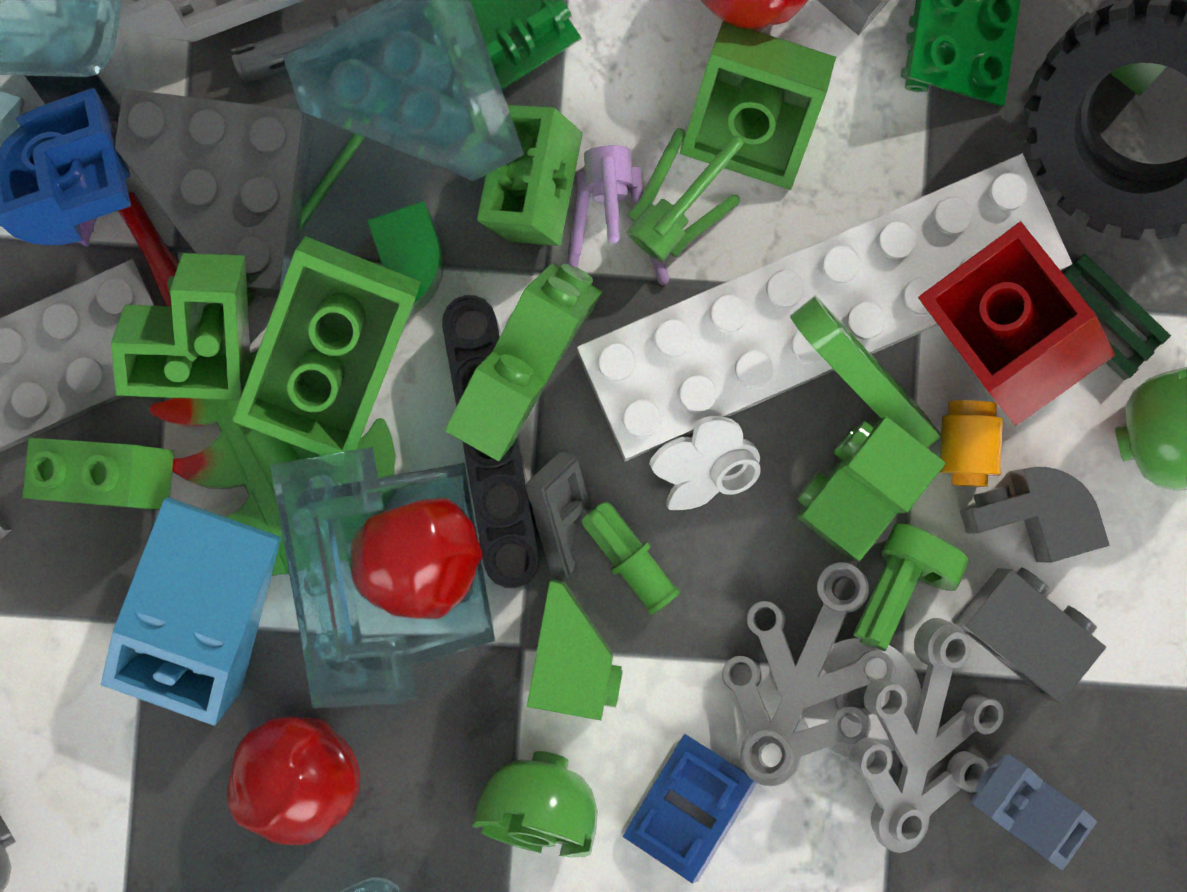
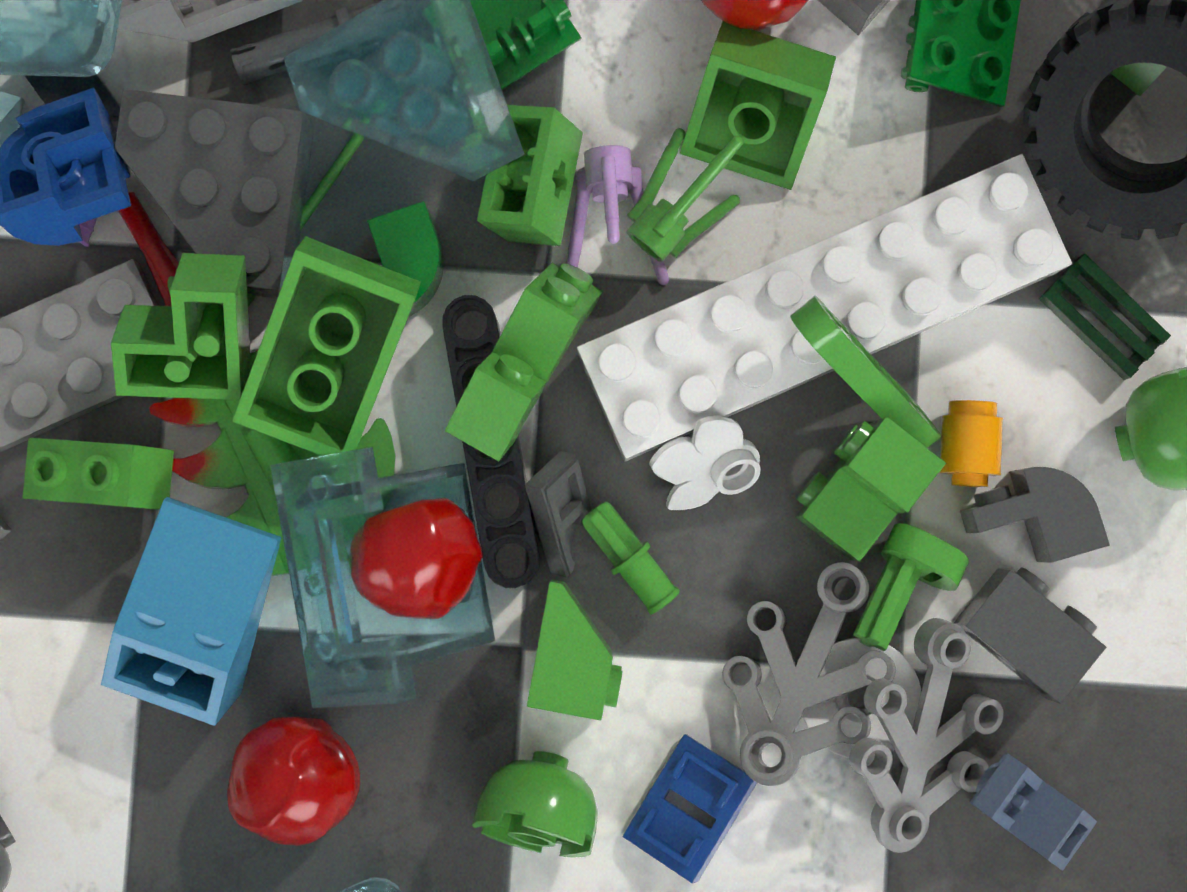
(1018, 323): red slope -> none

